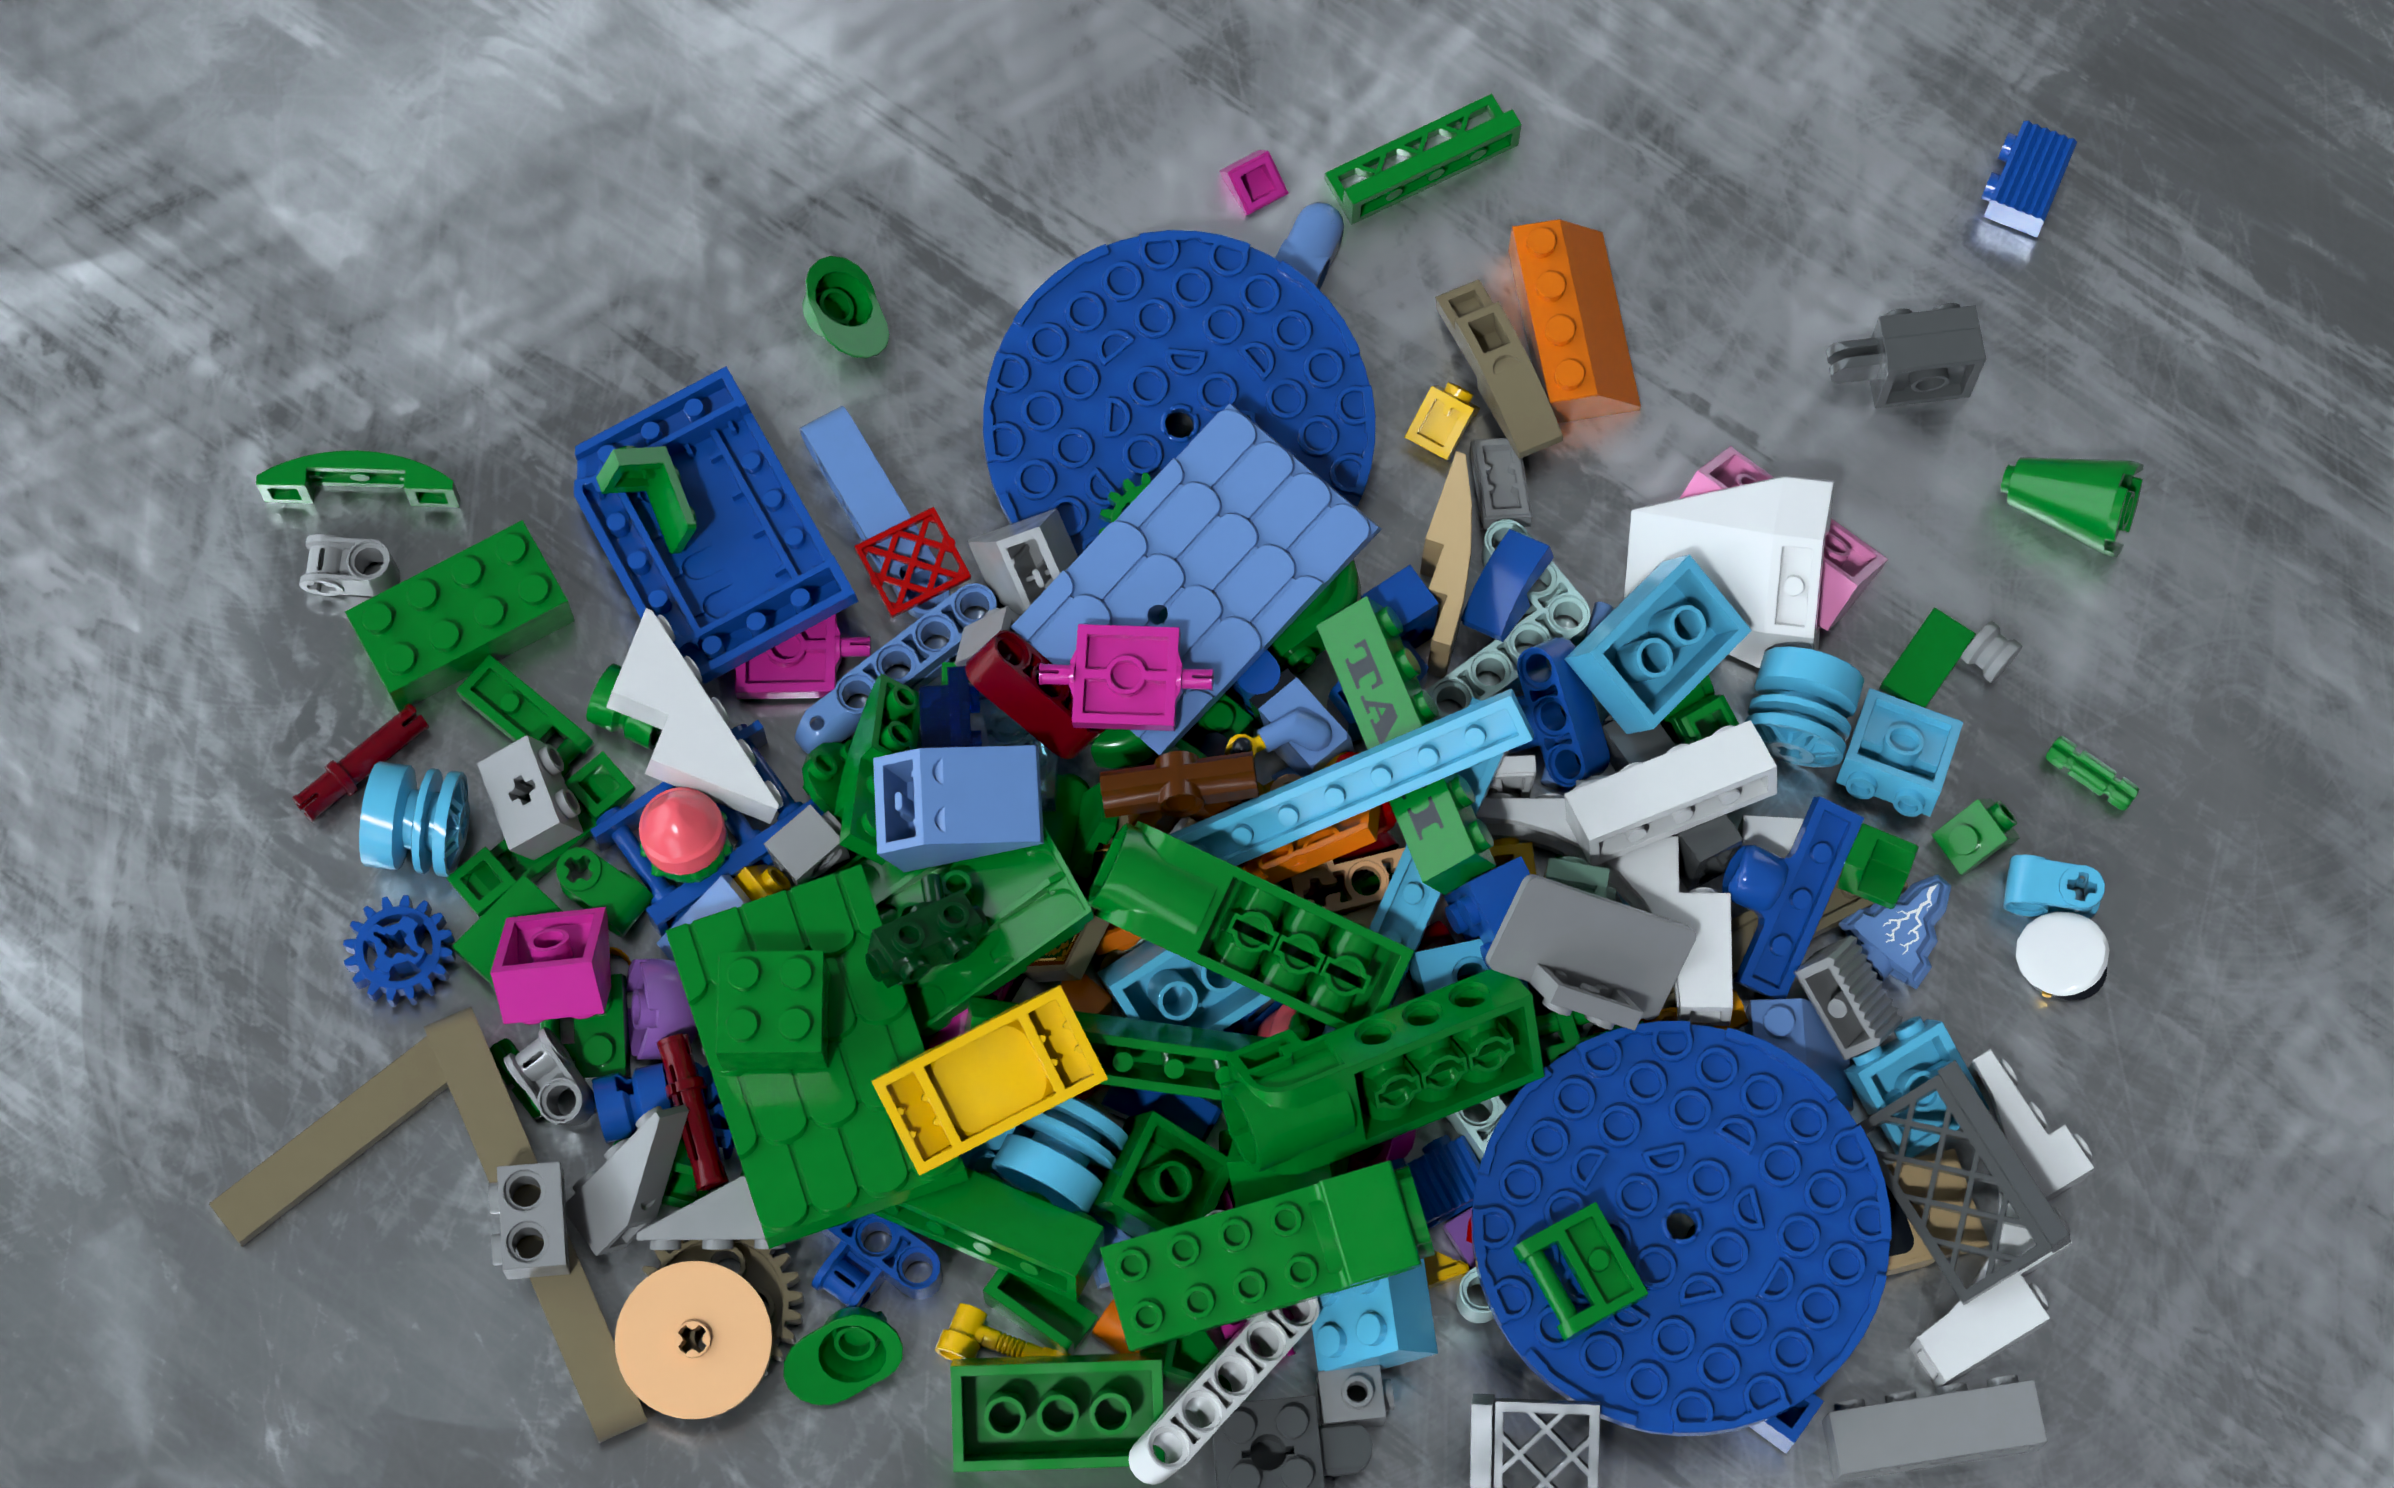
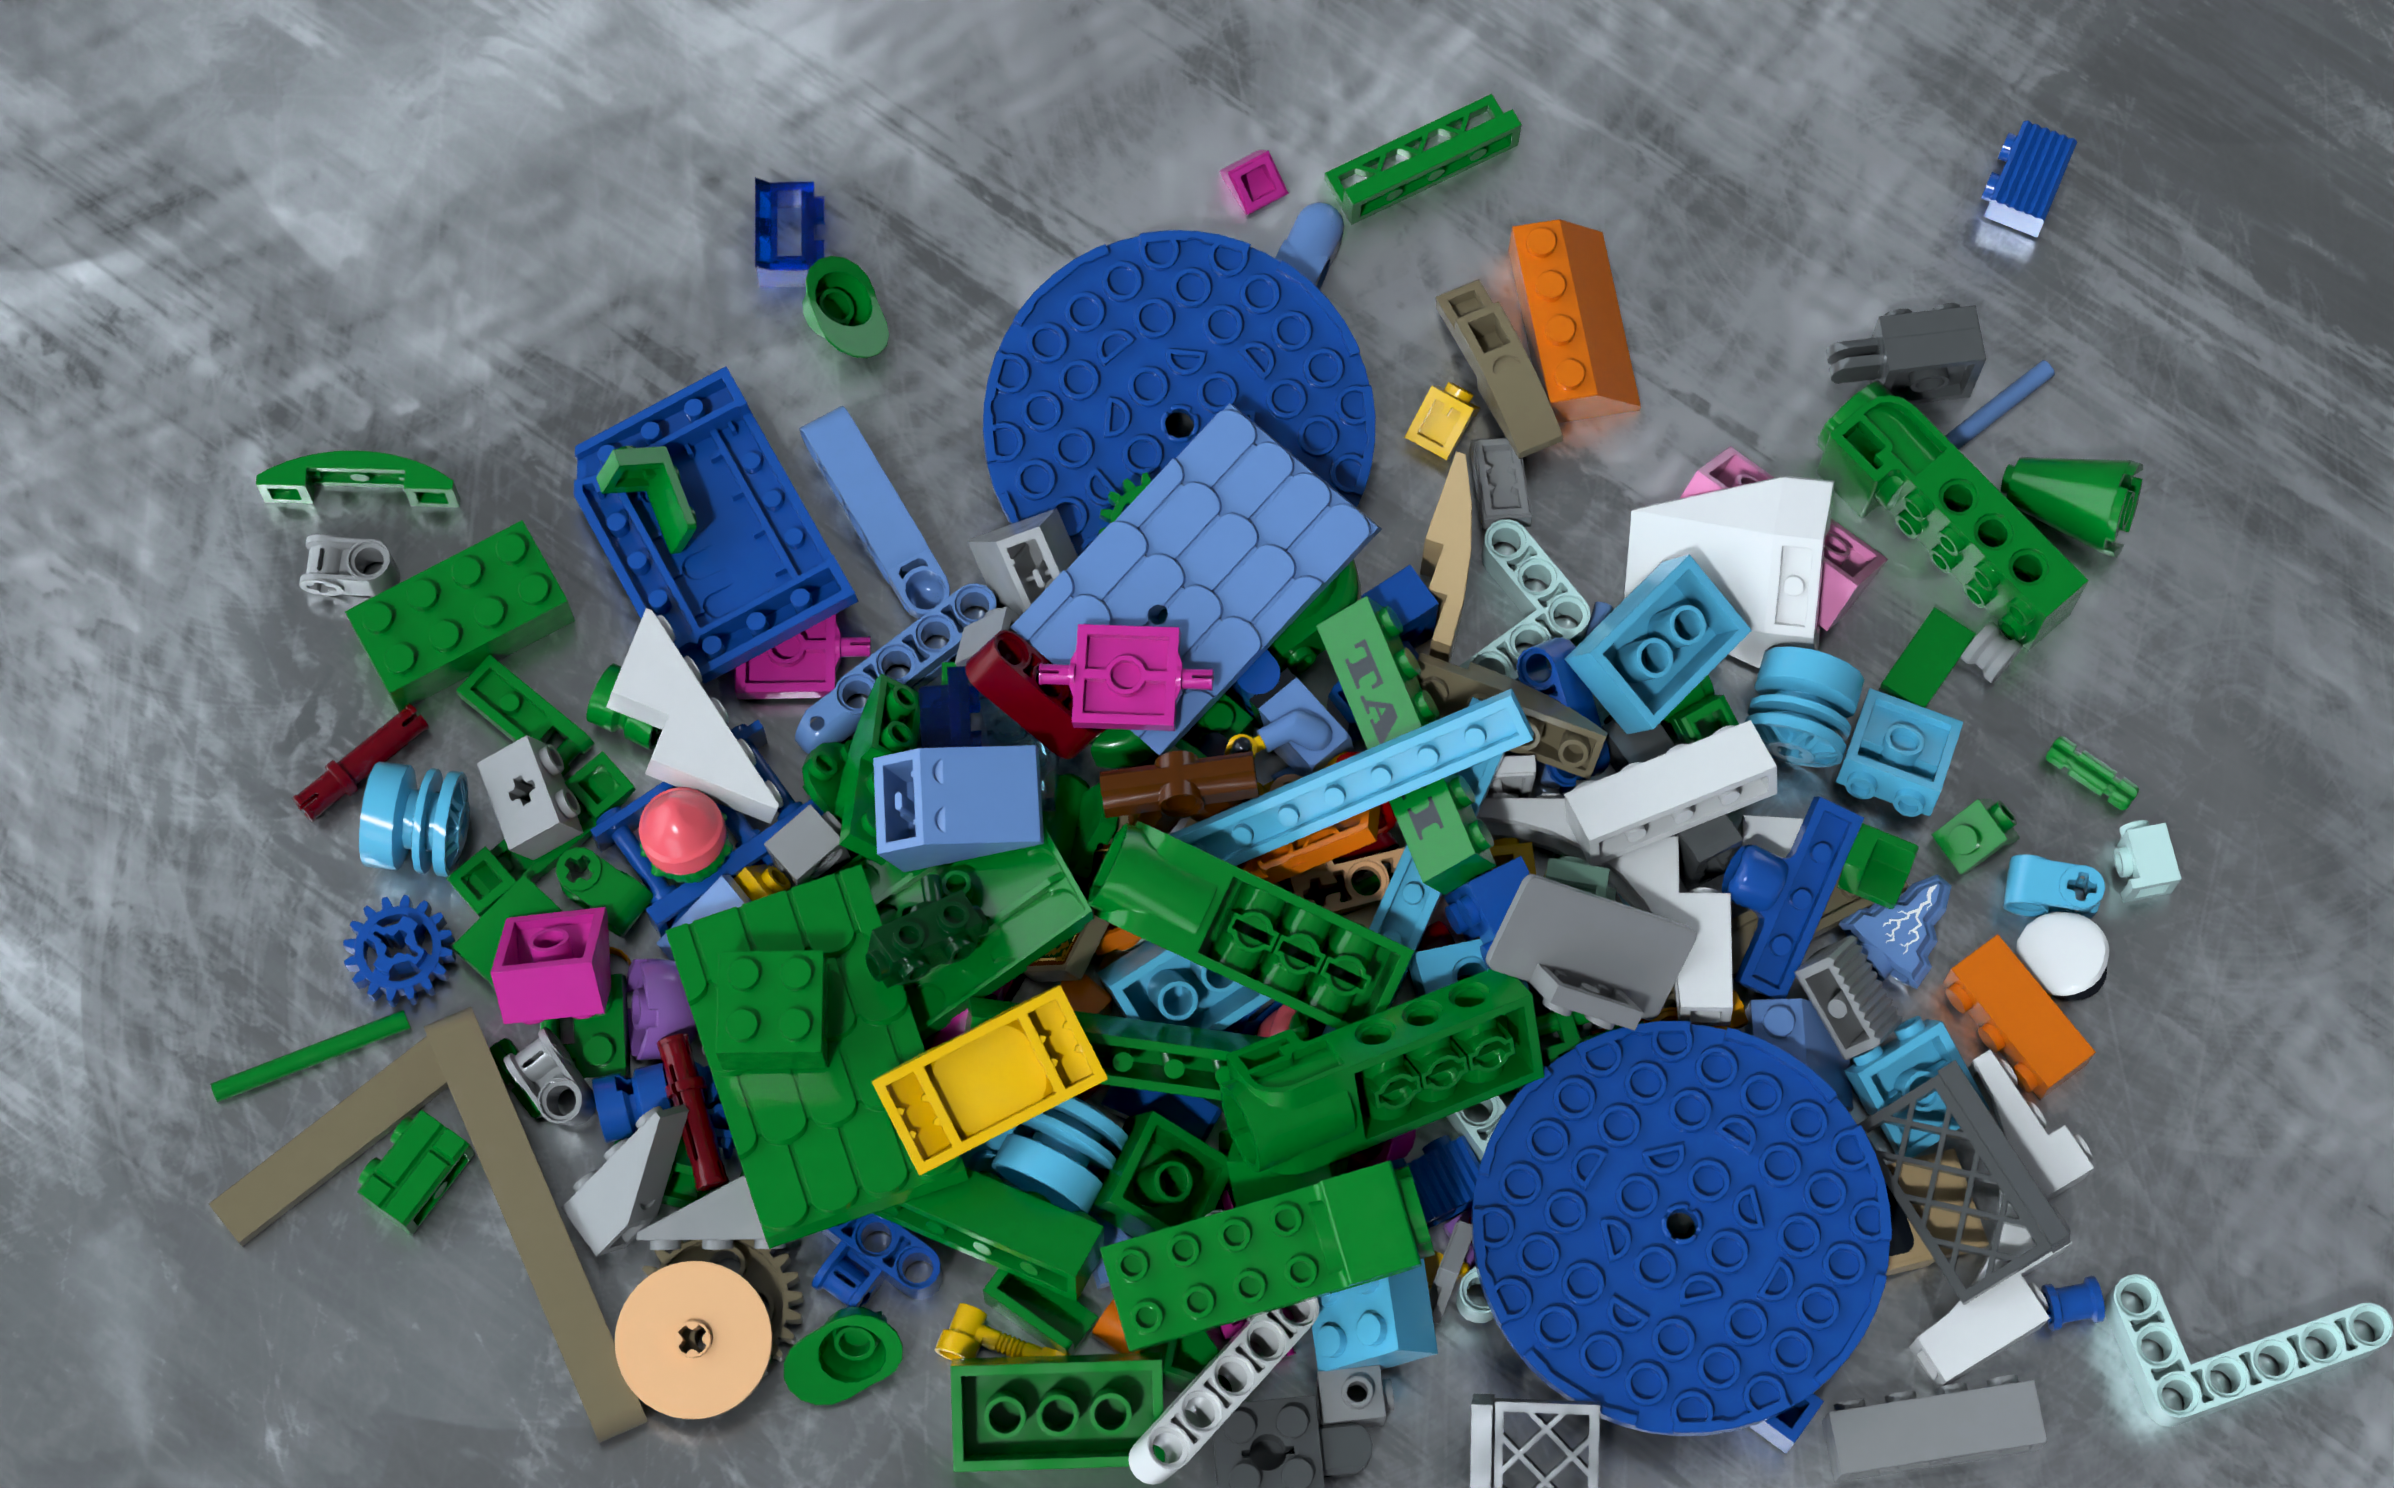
(310, 1056): none -> green bar
(414, 1171): none -> green brick
(543, 1219): light grey brick -> none
(786, 270): none -> clear blue window
(878, 579): red window -> none
(1449, 1269): none -> light grey tile
(1502, 588): blue slope -> none
(1560, 733): none -> dark tan slope
(1595, 1262): green plate -> none
(1896, 459): none -> green brick
(2000, 404): none -> medium blue bar
(2017, 1017): none -> orange brick
(2074, 1303): none -> blue bush
(2146, 861): none -> light aqua brick
(2238, 1364): none -> light aqua beam

